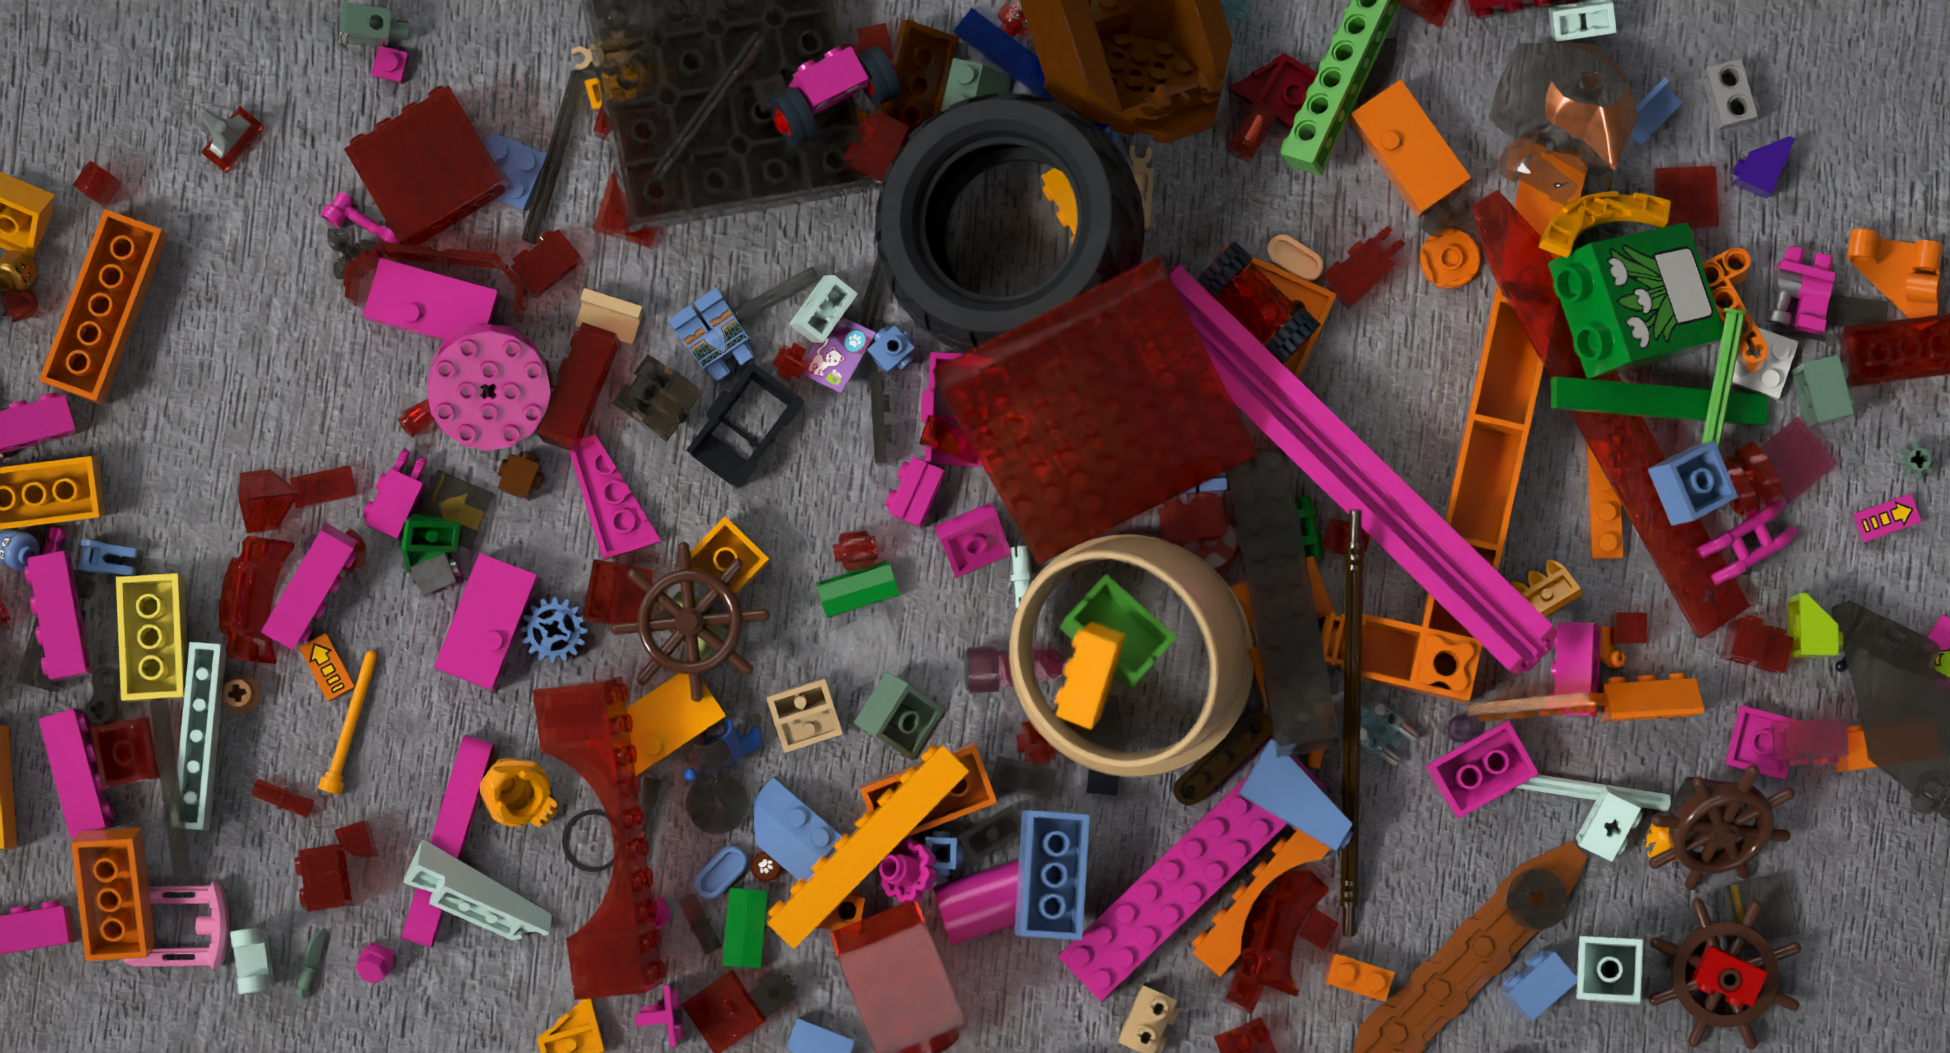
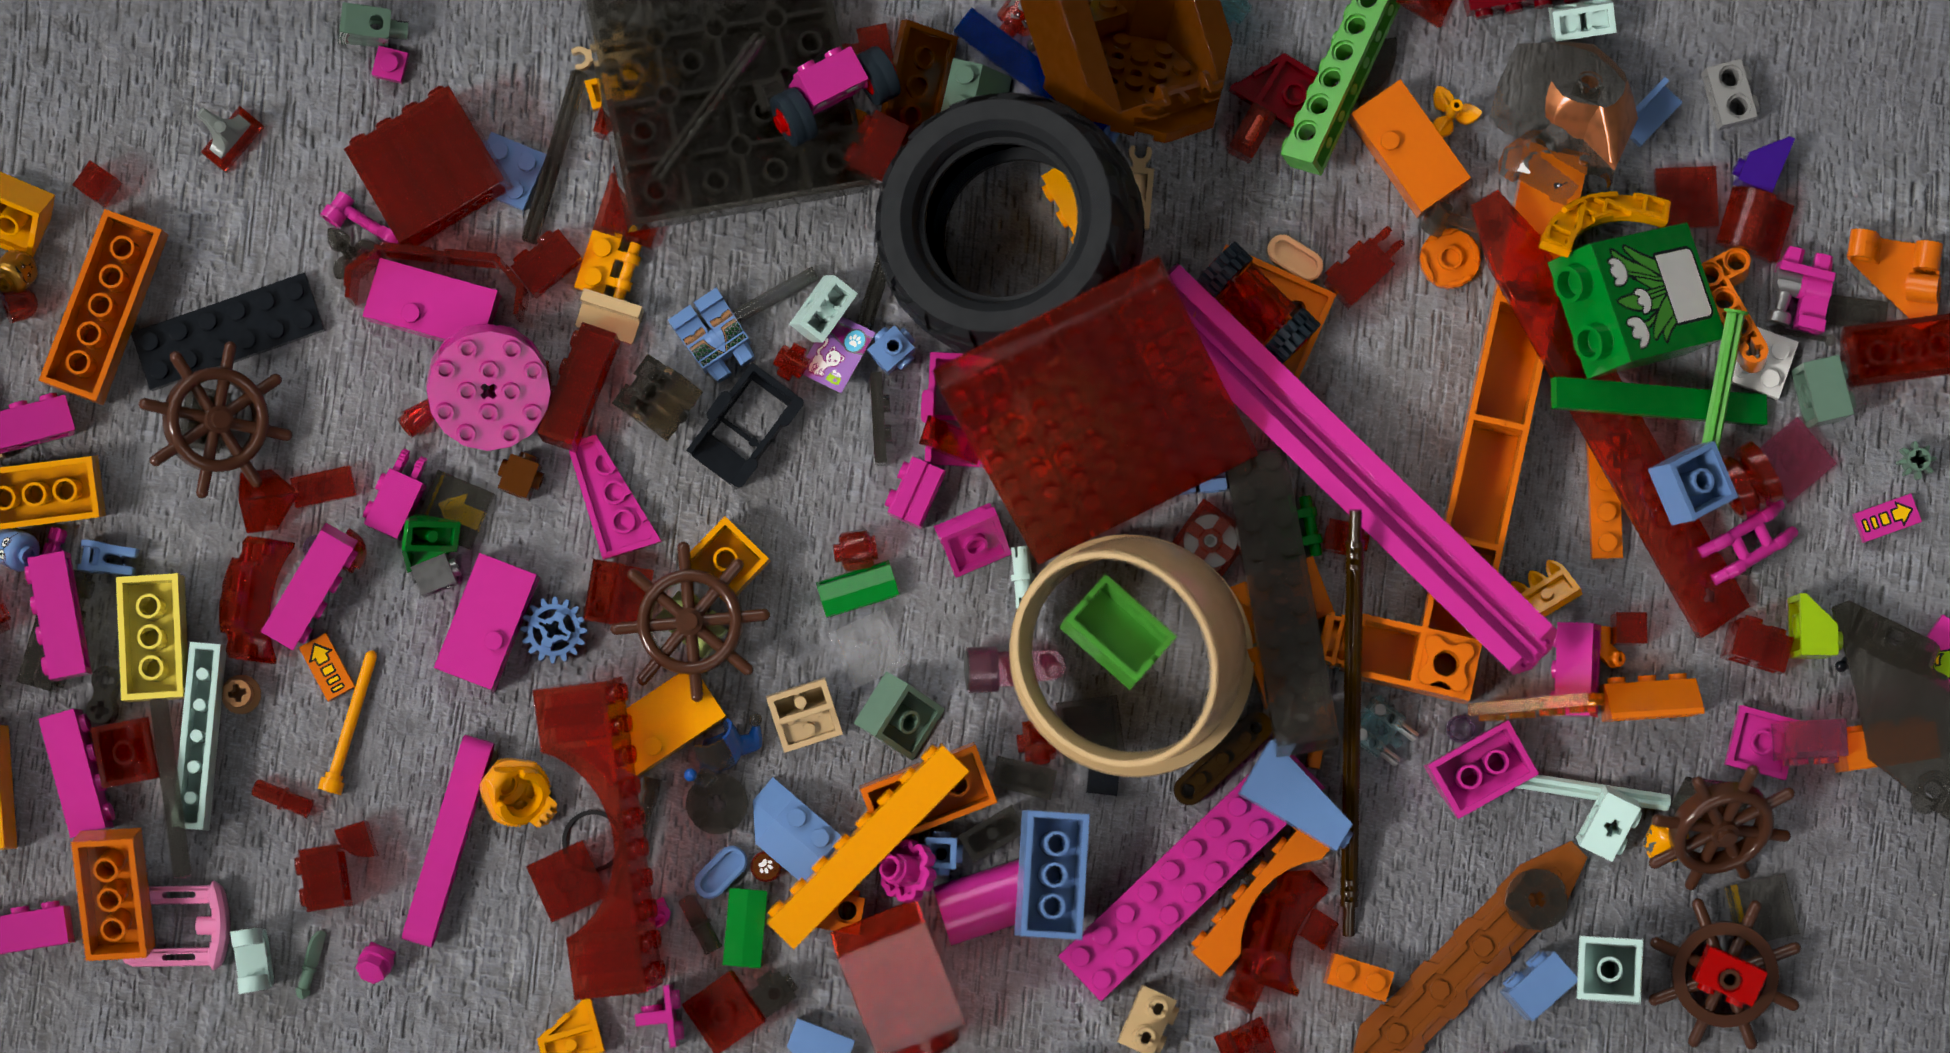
(209, 417): none -> reddish brown brick
(251, 320): none -> black plate
(474, 895): light aqua wedge -> none
(568, 881): none -> clear red brick
(599, 263): none -> light orange plate
(1089, 674): light orange brick -> none
(1192, 522): clear red brick -> none
(1453, 109): none -> light orange plant
(1755, 223): none -> clear red brick

